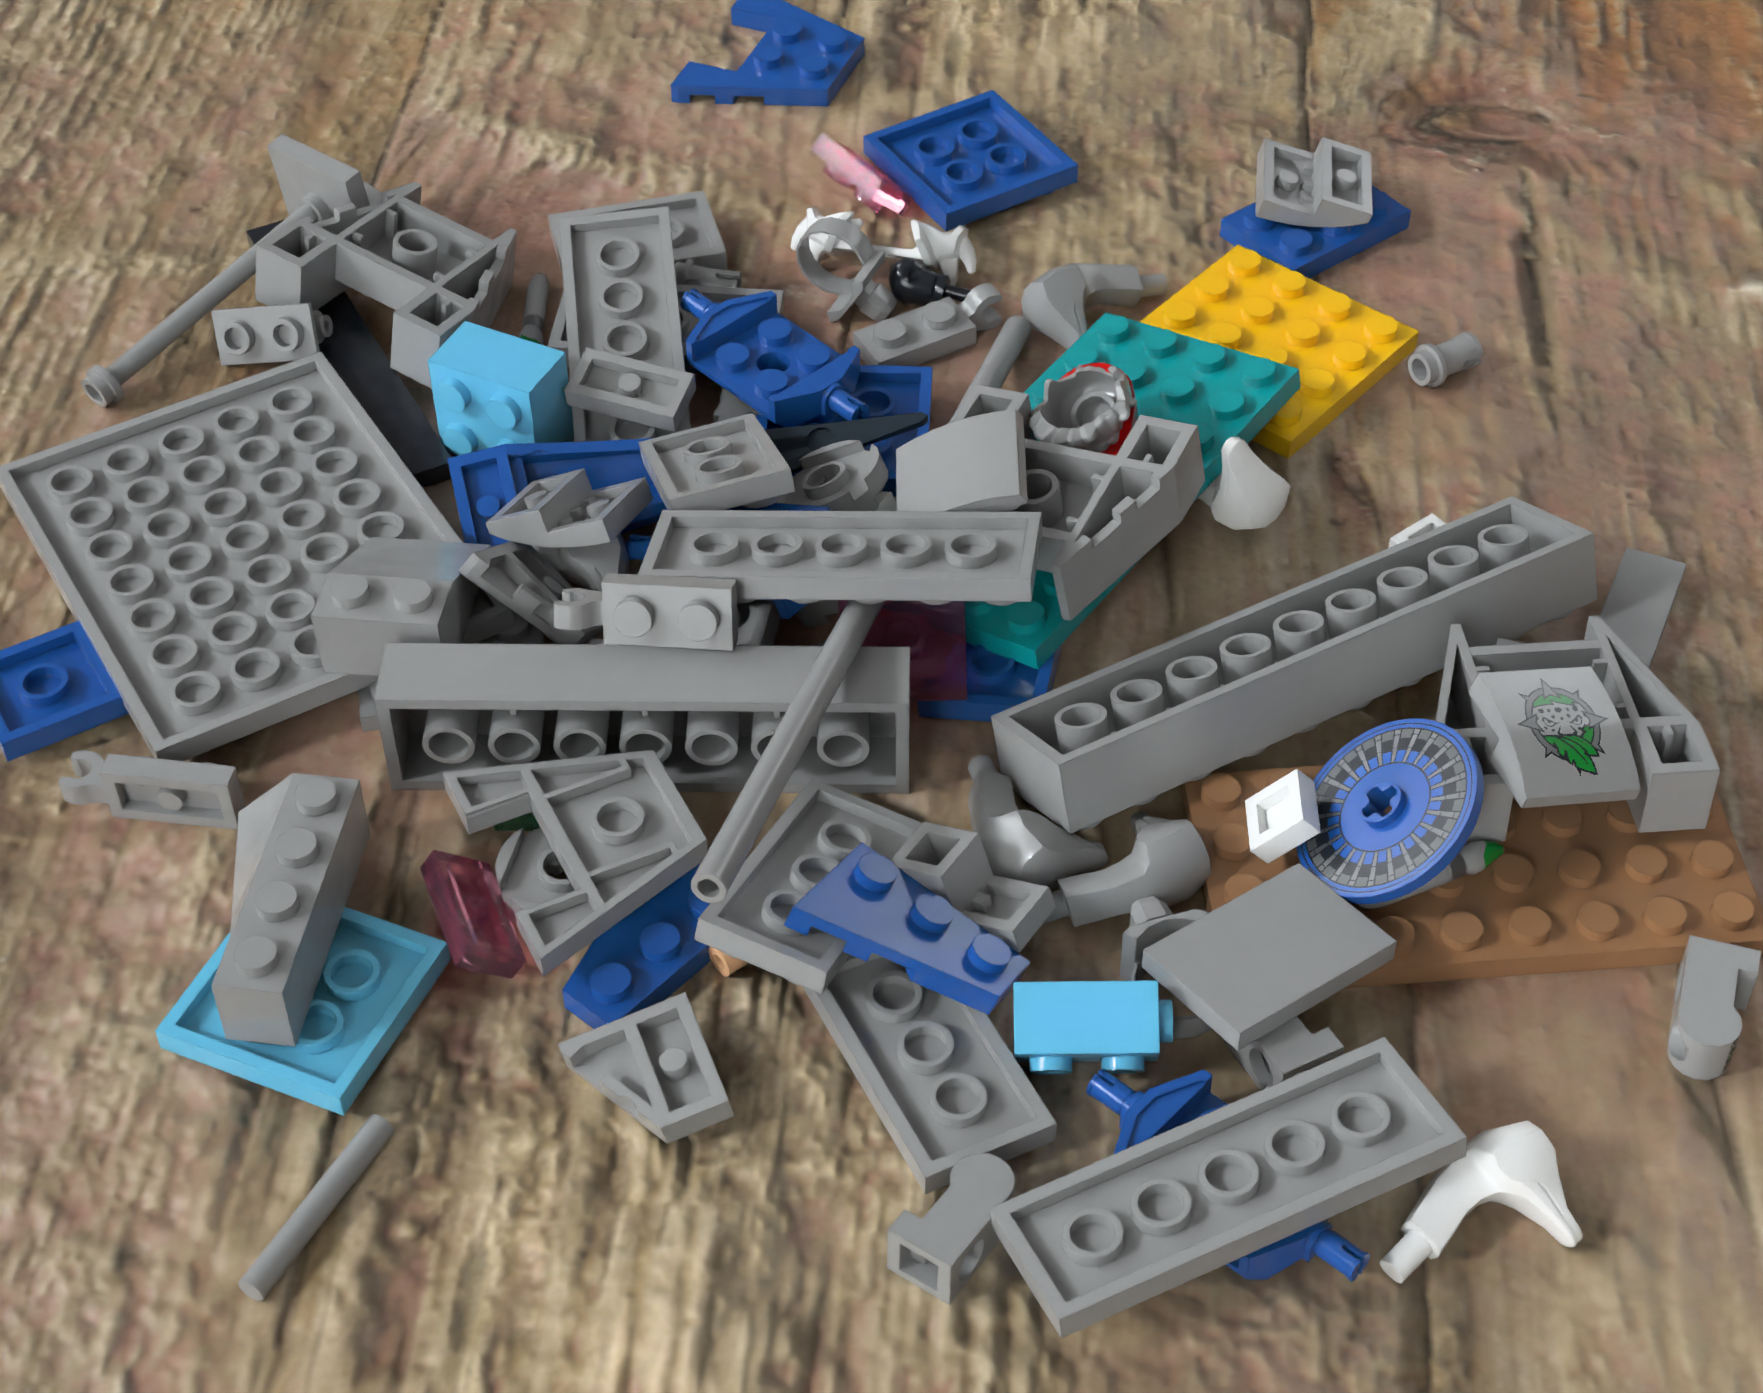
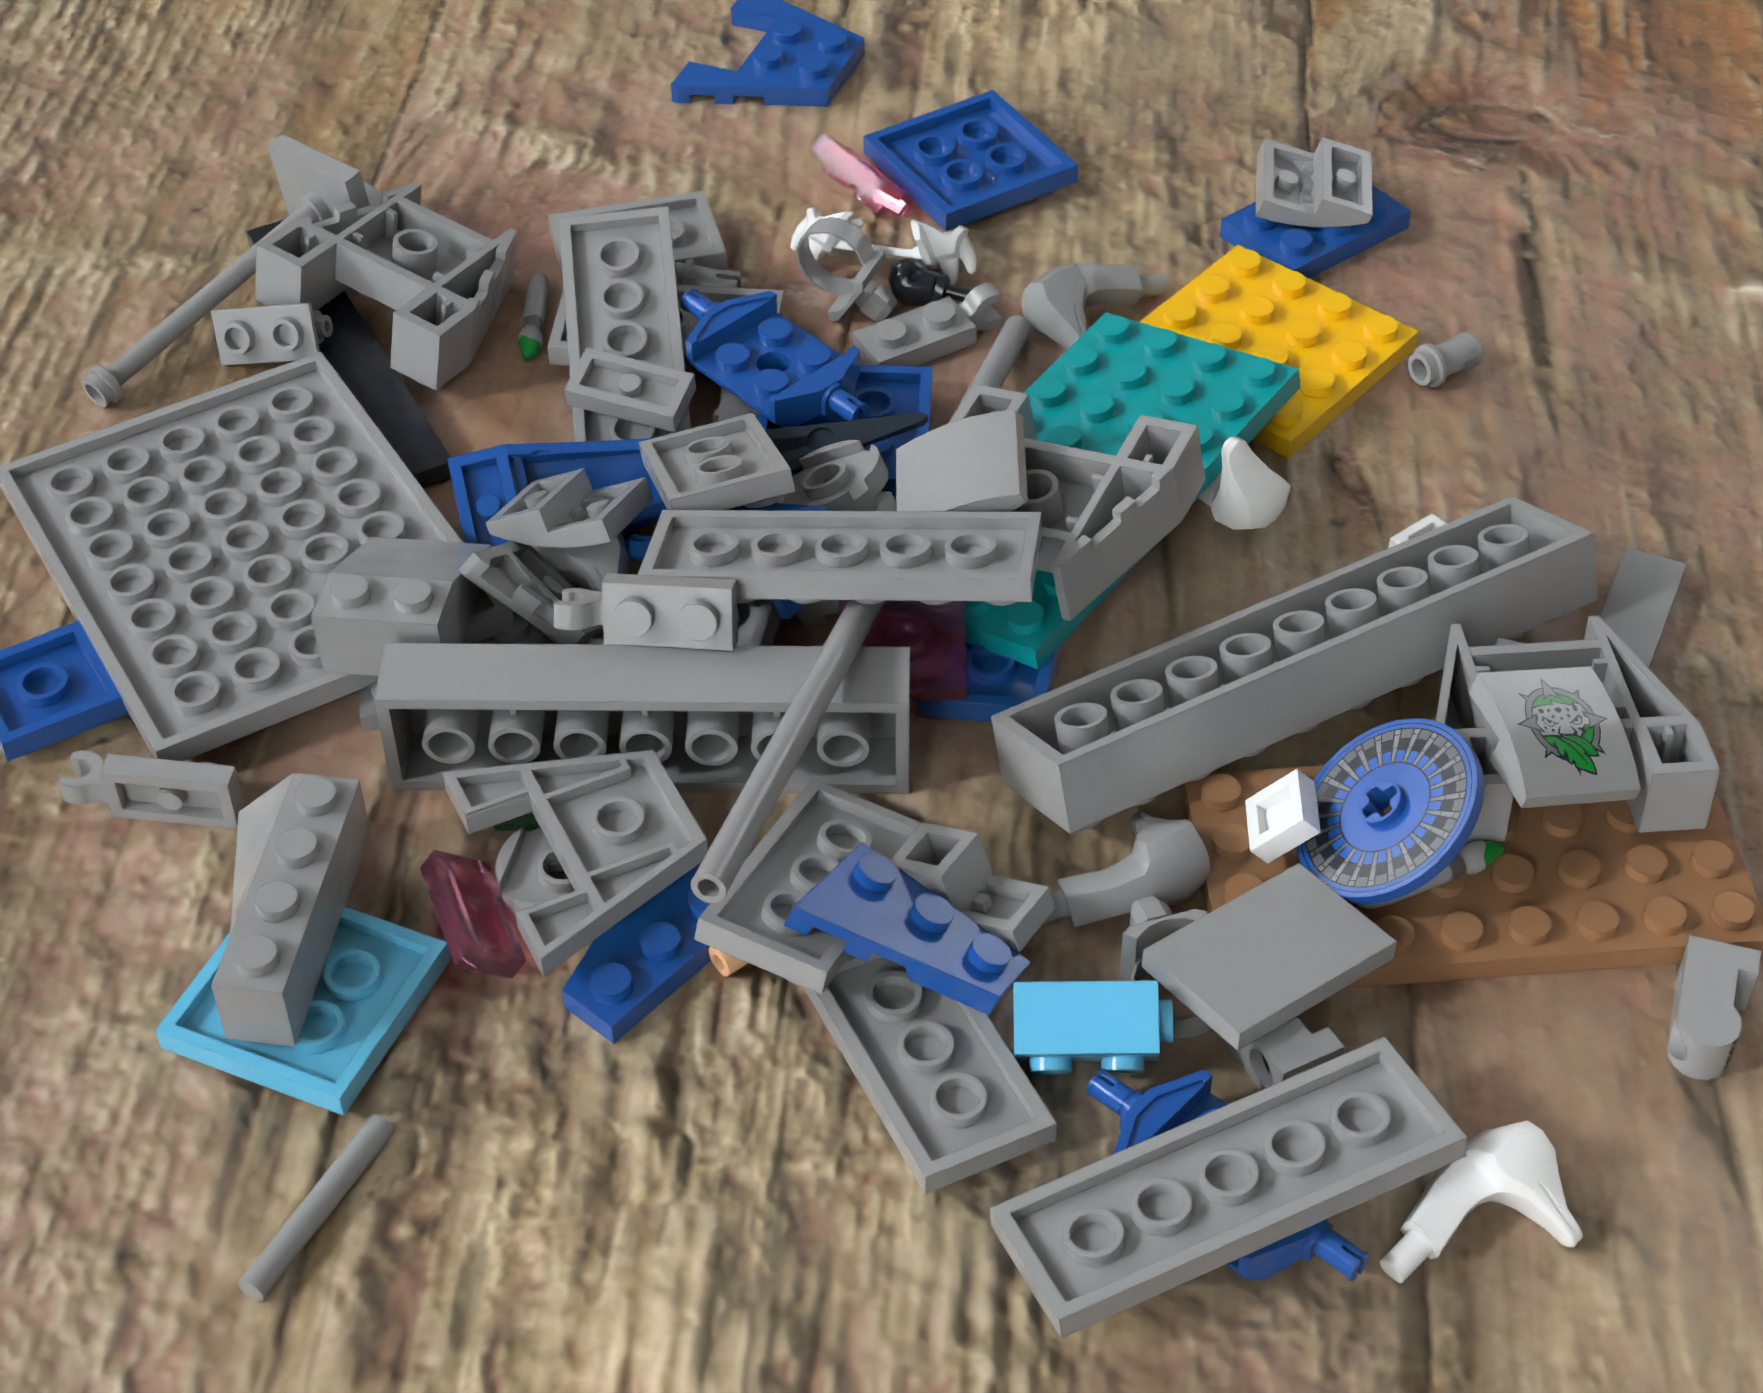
(498, 391): medium azure brick -> none
(654, 1069): light grey wing -> none
(956, 1232): light grey leg -> none
(1021, 841): light grey animal -> none
(1087, 409): light grey hair -> none

